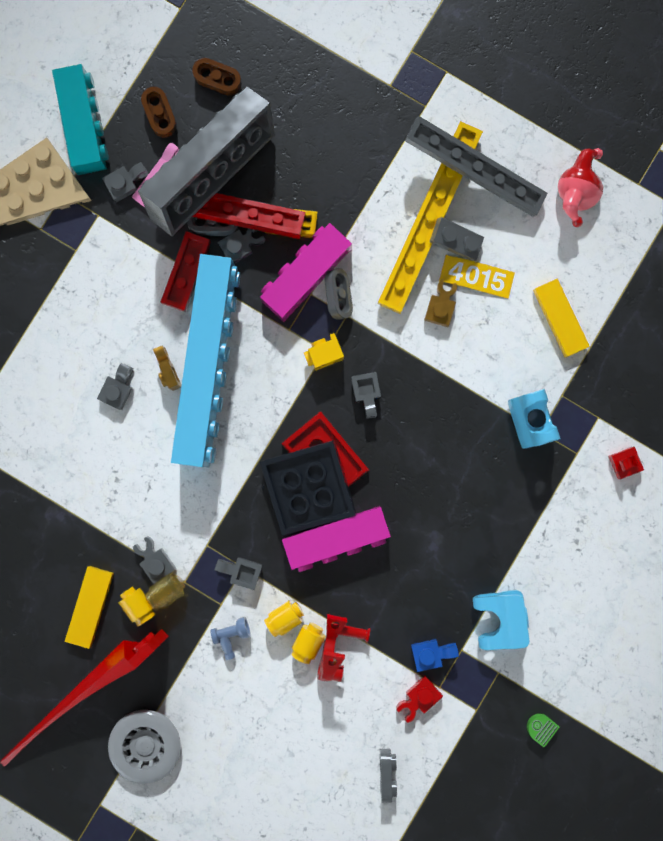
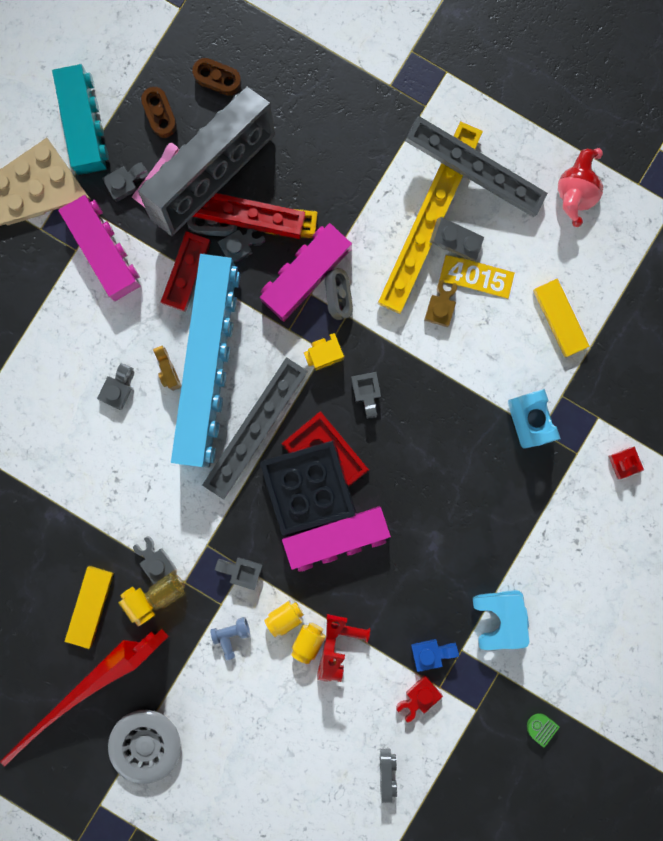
(99, 247): none -> dark pink brick
(255, 428): none -> dark grey plate

